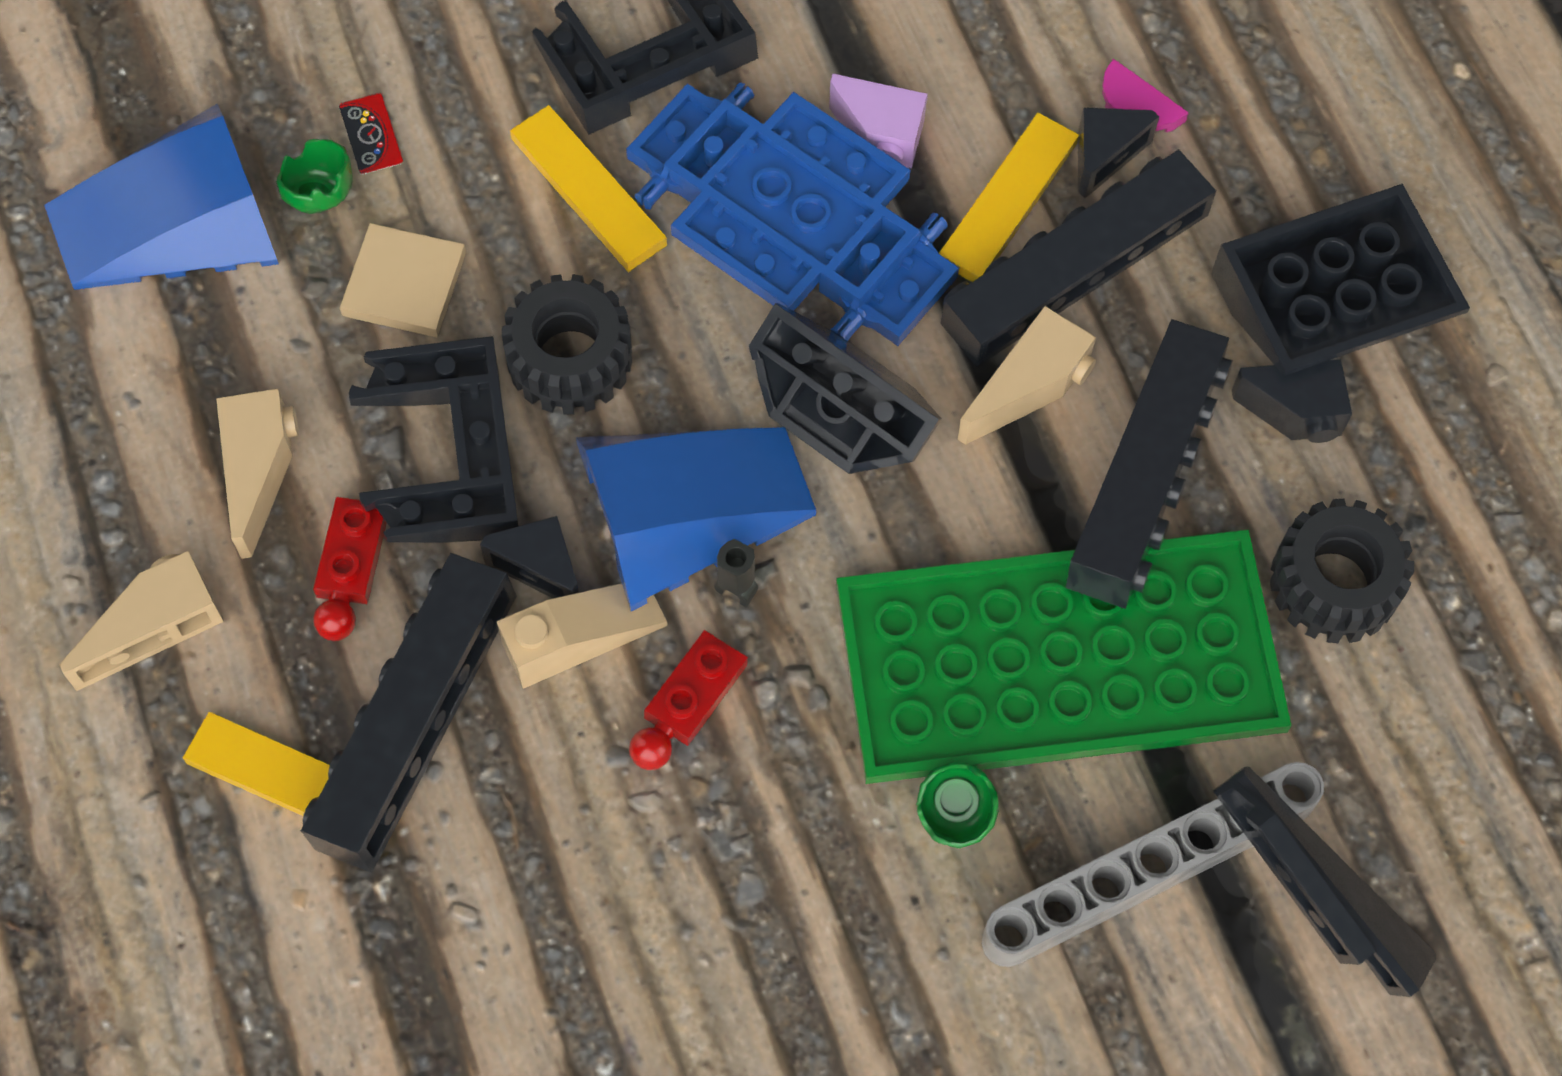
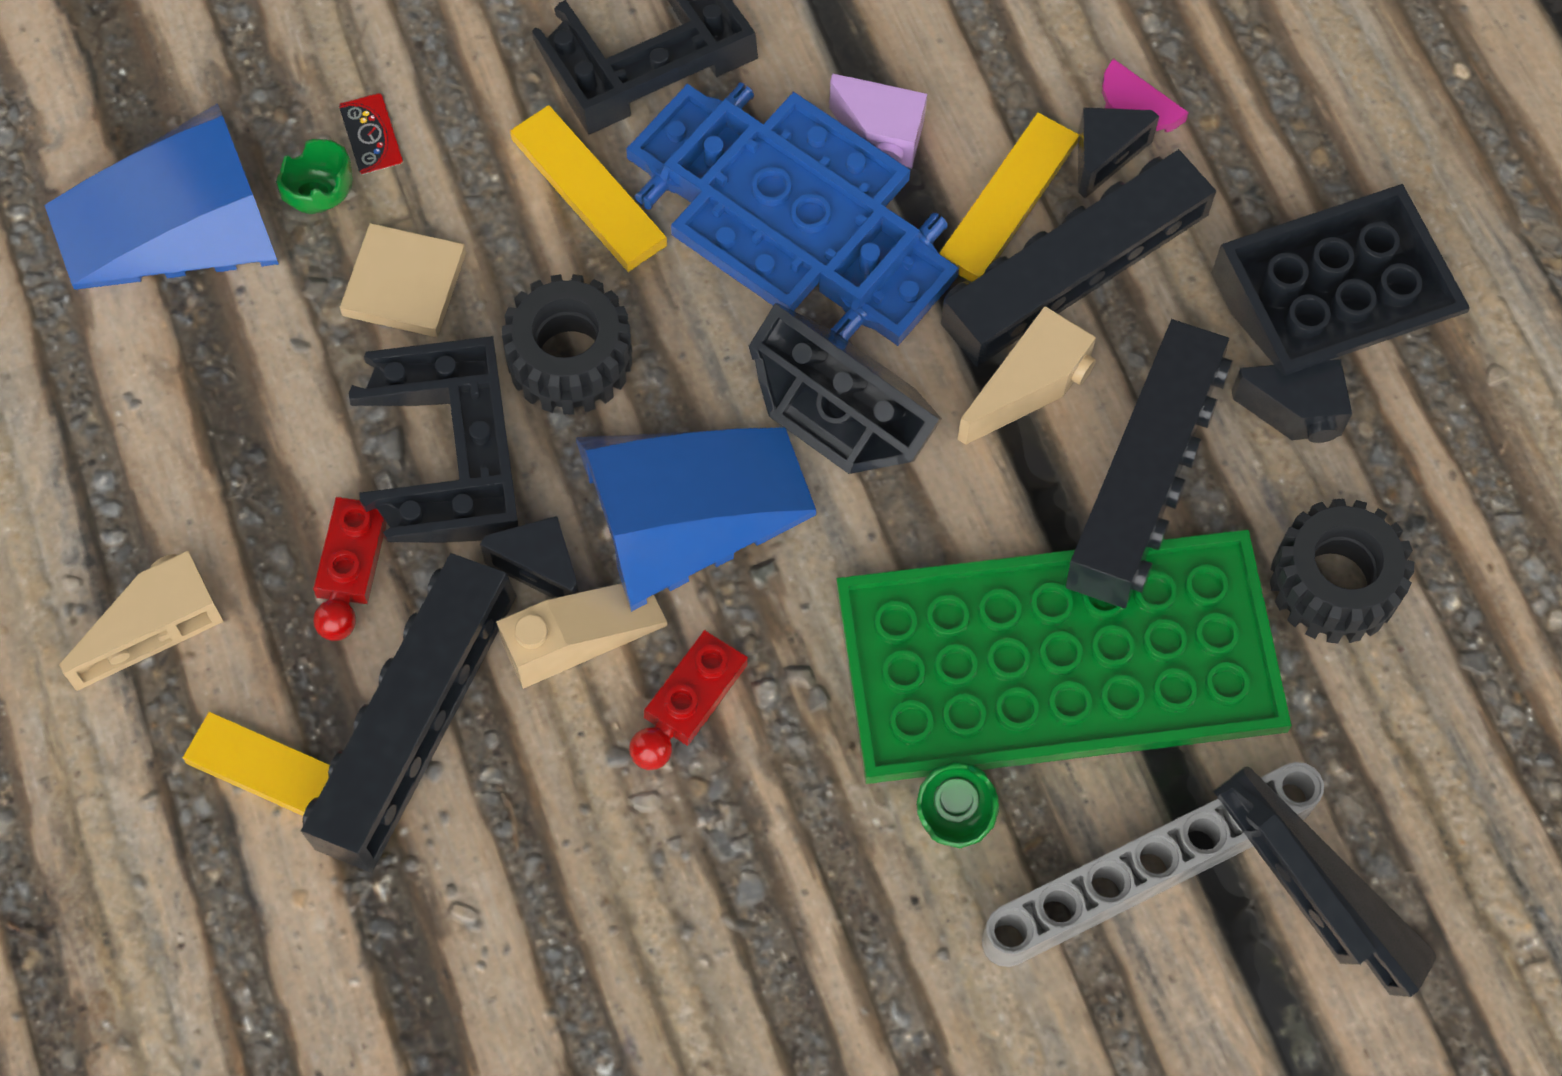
(255, 459): tan slope -> none
(736, 571): pearl dark grey bar -> none

